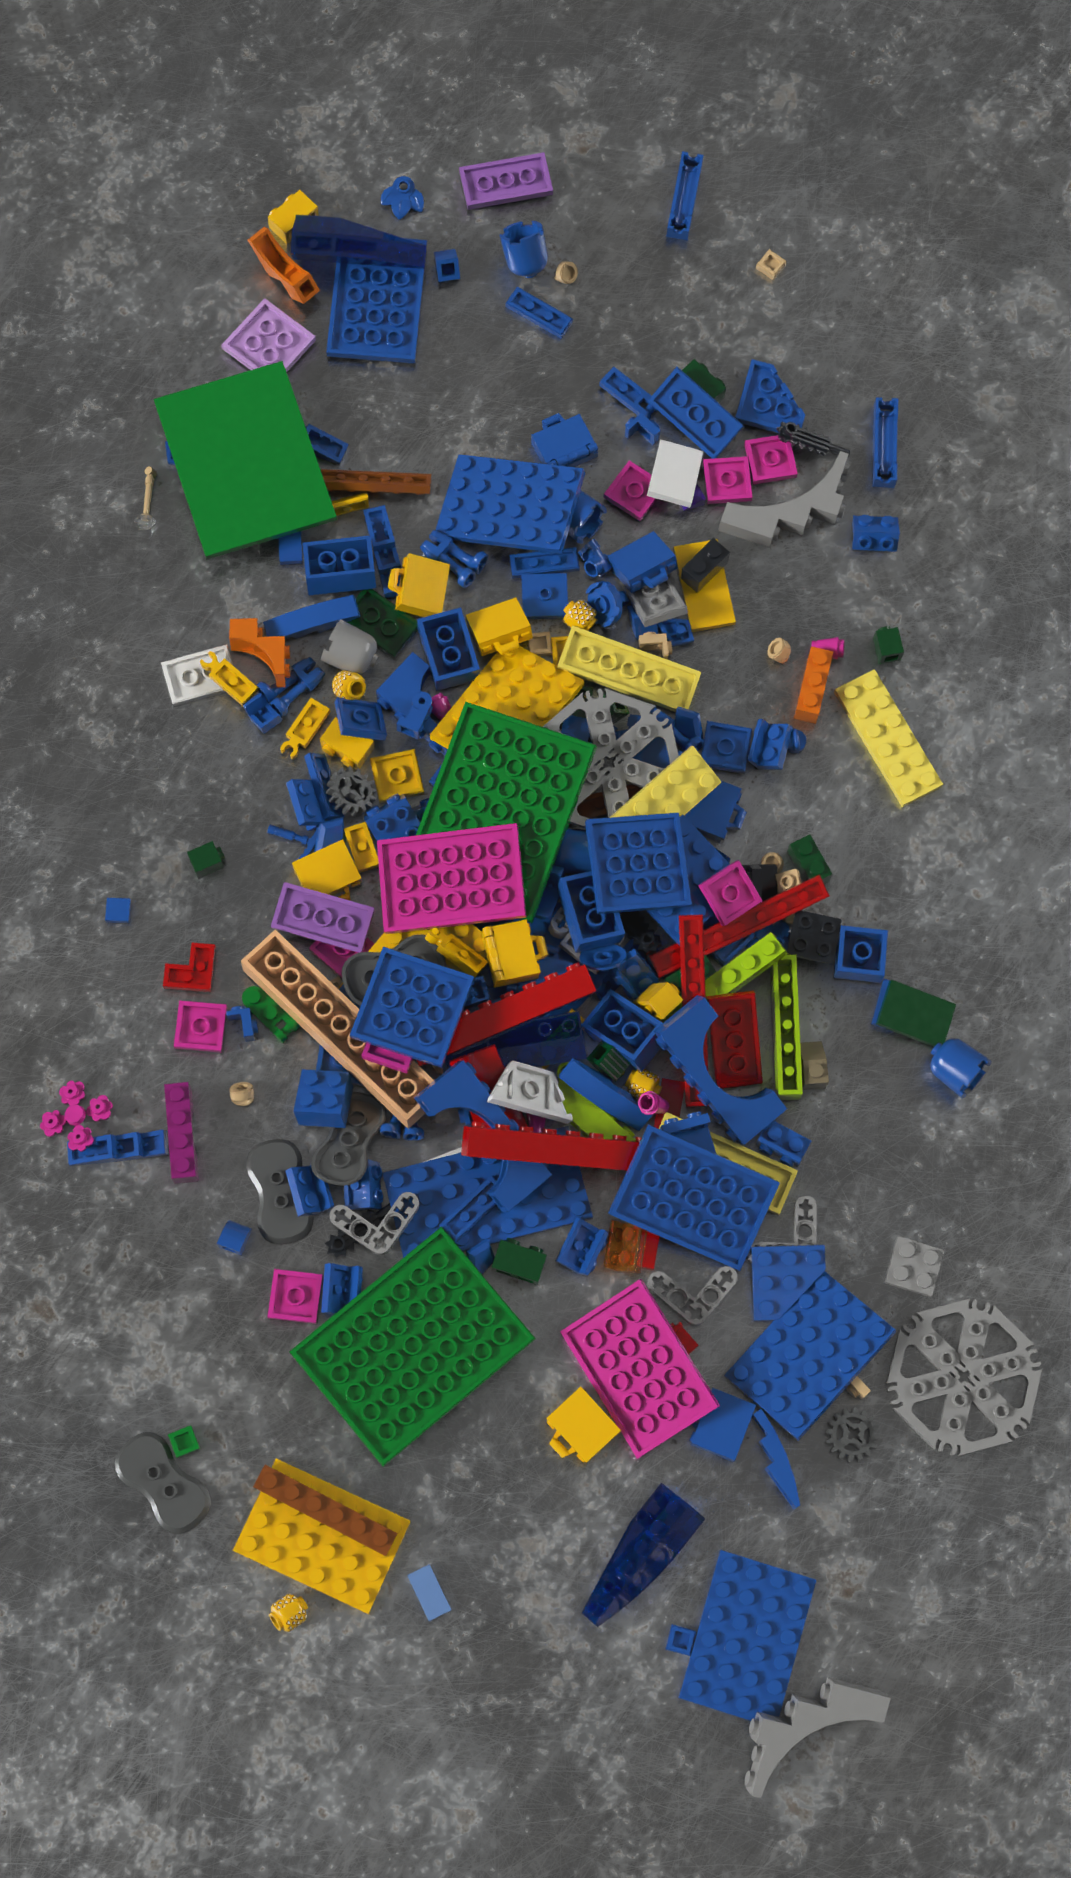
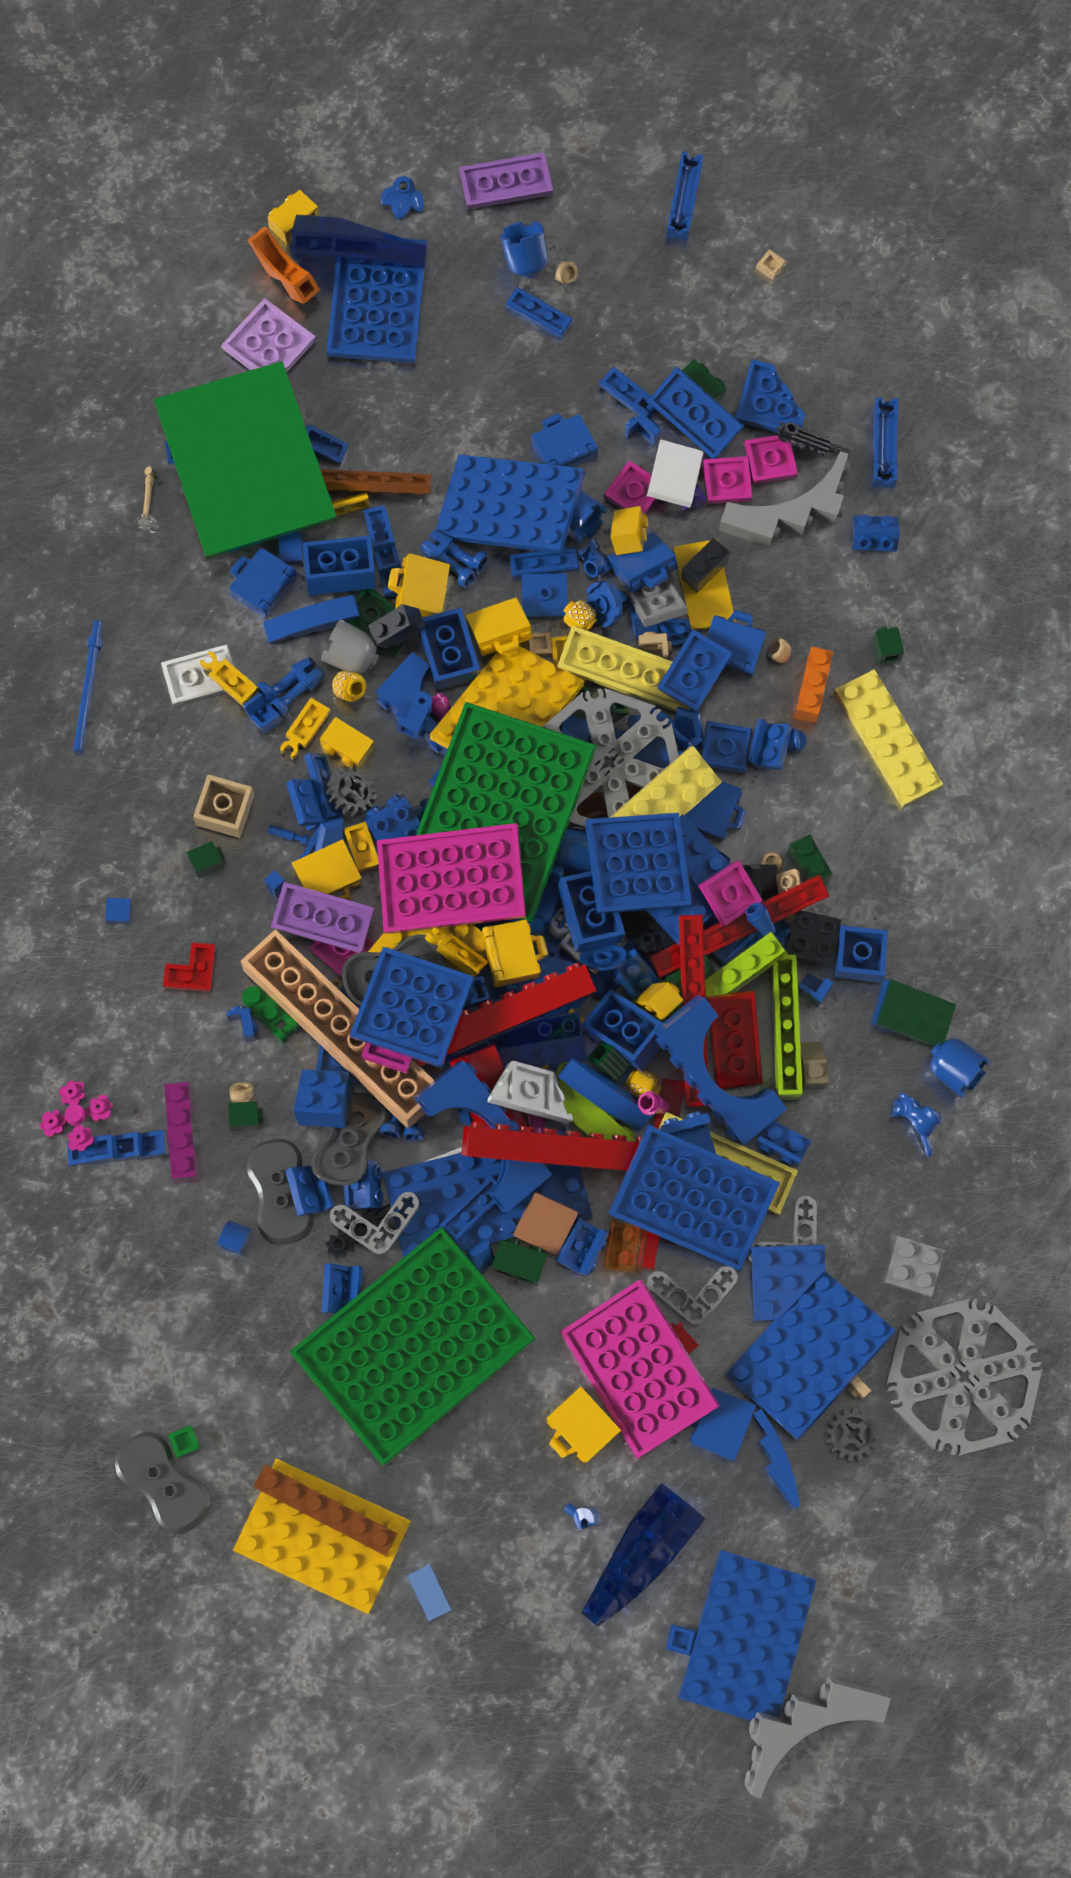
(94, 644): none -> blue bar
(200, 1026): dark pink plate -> none
(223, 806): none -> tan brick
(245, 1116): none -> dark green brick
(248, 638): orange arch -> none
(261, 581): none -> blue piece
(274, 883): none -> blue piece
(288, 1612): yellow head -> none
(295, 1296): dark pink plate -> none
(360, 719): blue plate -> none
(397, 627): none -> black brick
(397, 774): yellow tile -> none
(447, 265): blue brick -> none
(545, 1223): none -> nougat tile
(583, 1515): none -> blue piece
(629, 530): none -> yellow brick
(694, 670): none -> blue plate
(739, 639): none -> blue piece
(759, 917): none -> blue cone
(814, 989): none -> blue panel
(832, 644): dark pink cone -> none
(922, 1118): none -> blue animal

